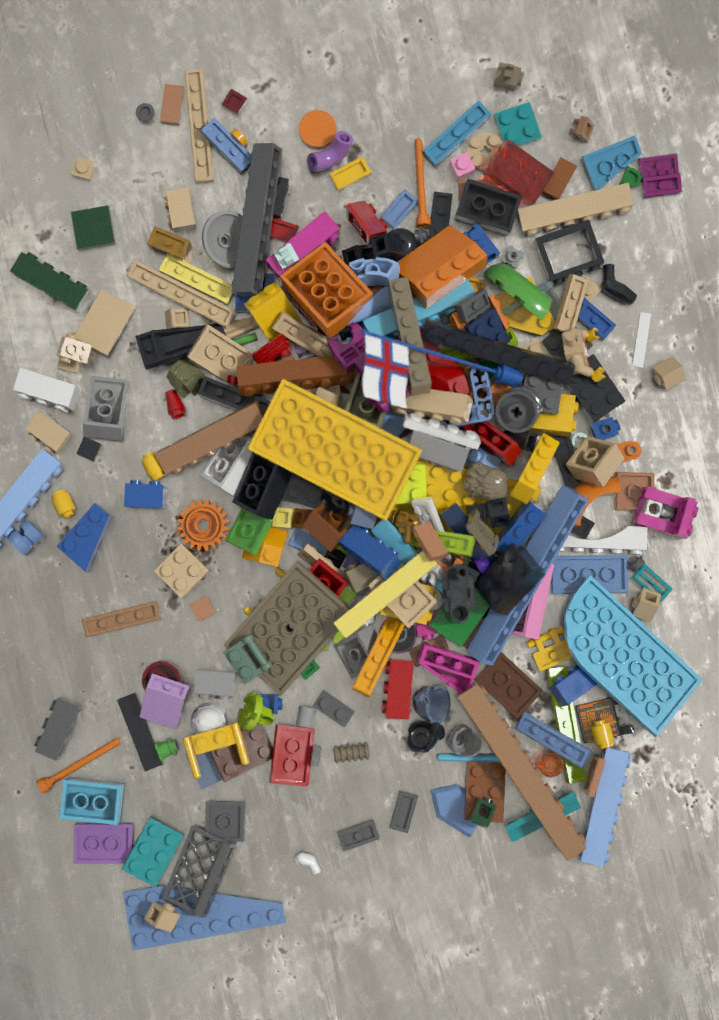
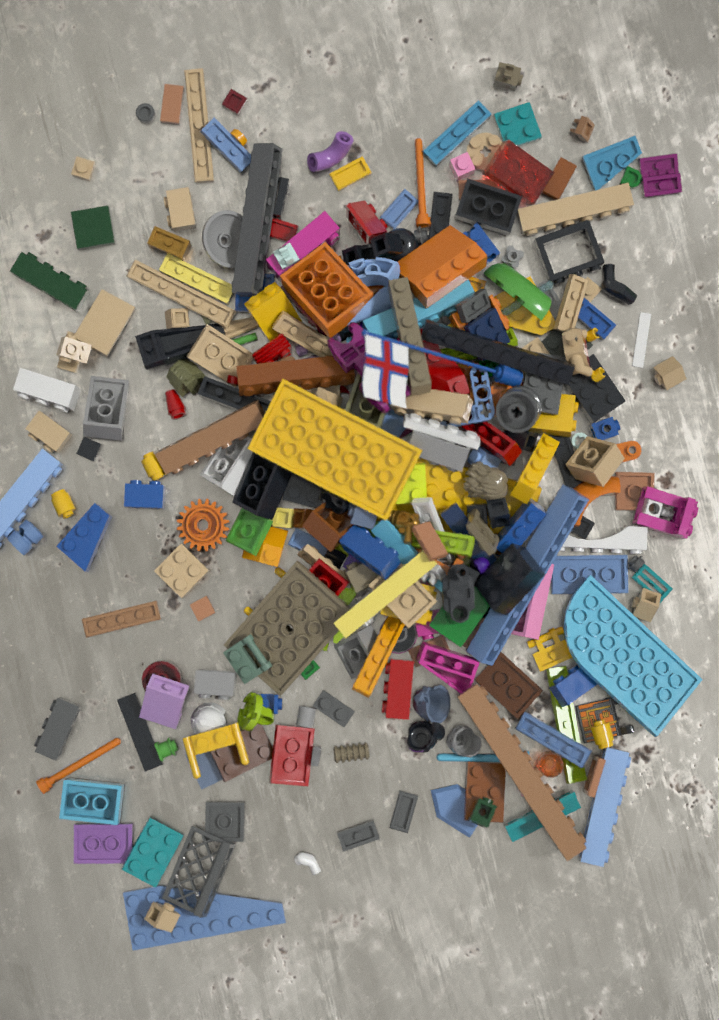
(317, 129): orange tile -> none

